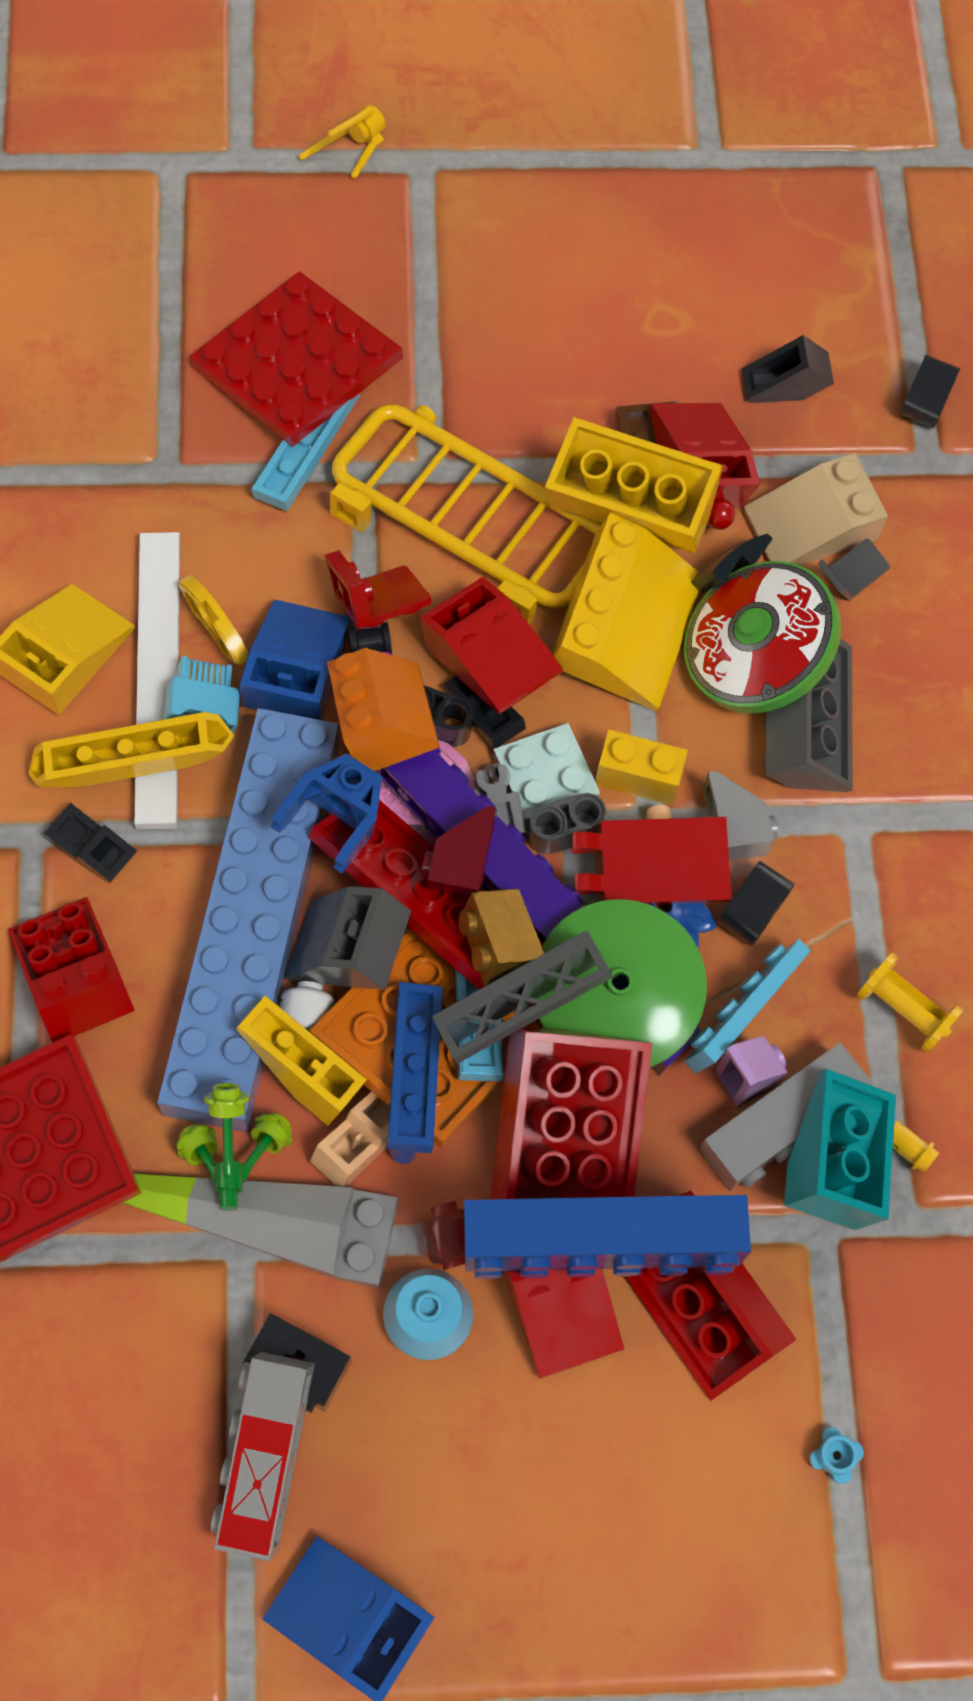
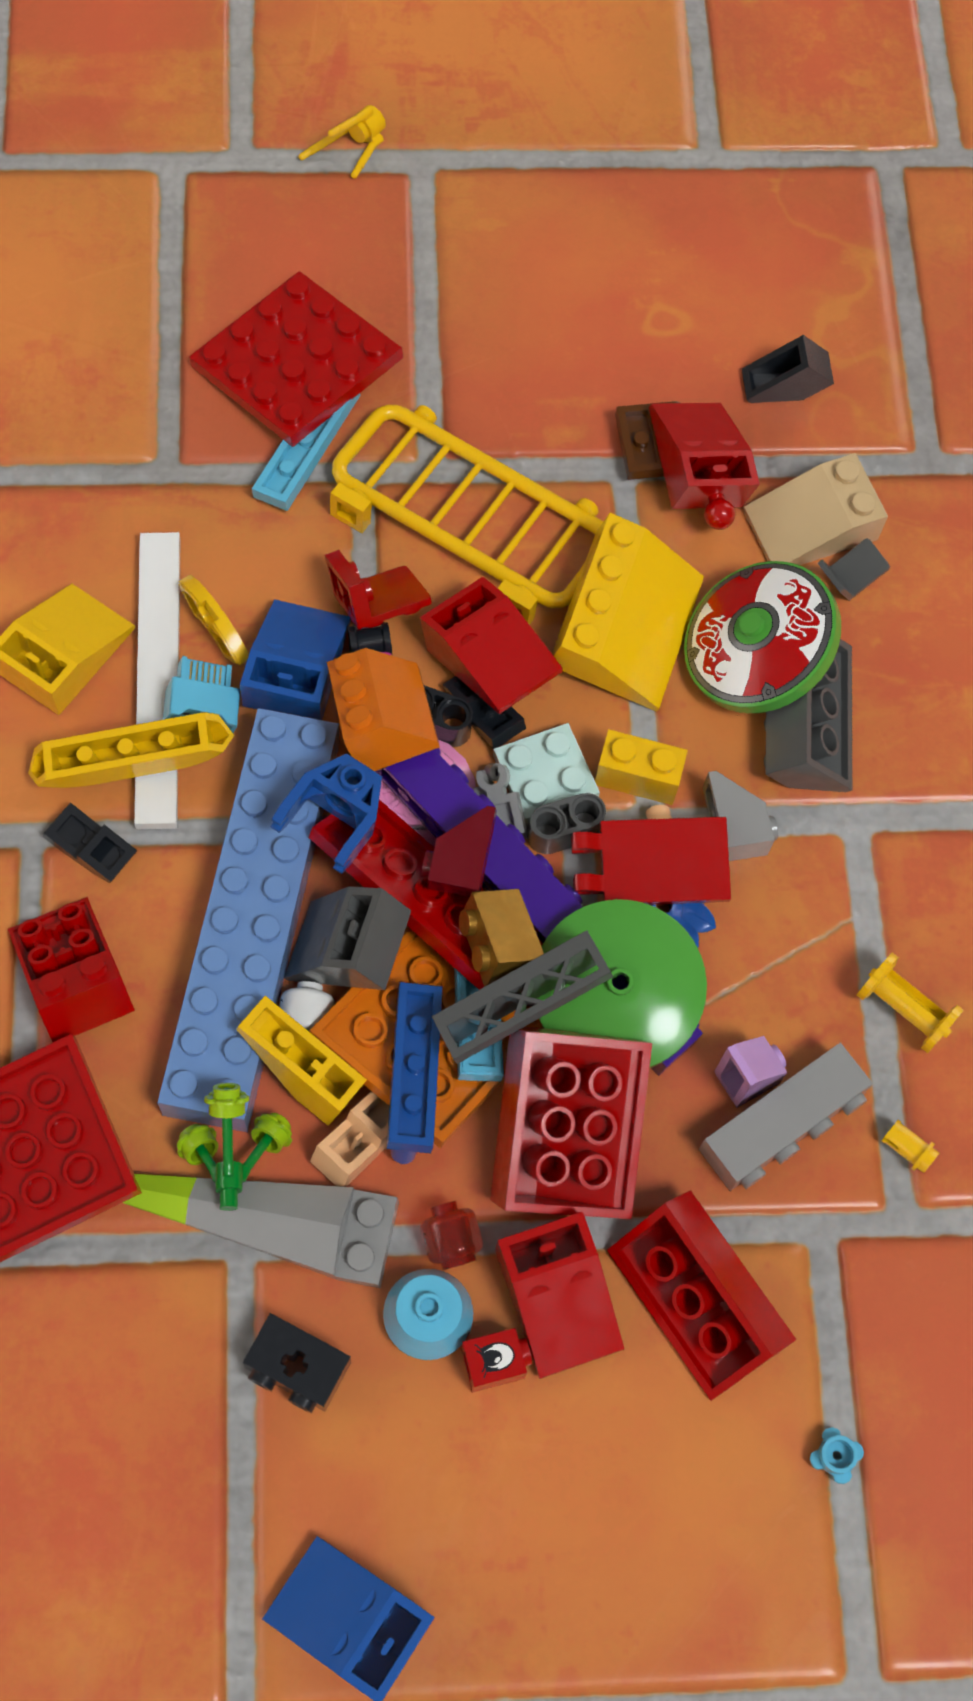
(263, 1455): light grey brick -> none
(496, 1359): none -> red brick
(606, 1235): blue brick -> none
(636, 480): yellow slope -> none
(731, 561): black slope -> none
(738, 1013): medium azure plate -> none
(755, 903): black beam -> none
(843, 1153): teal slope -> none
(929, 391): black beam -> none

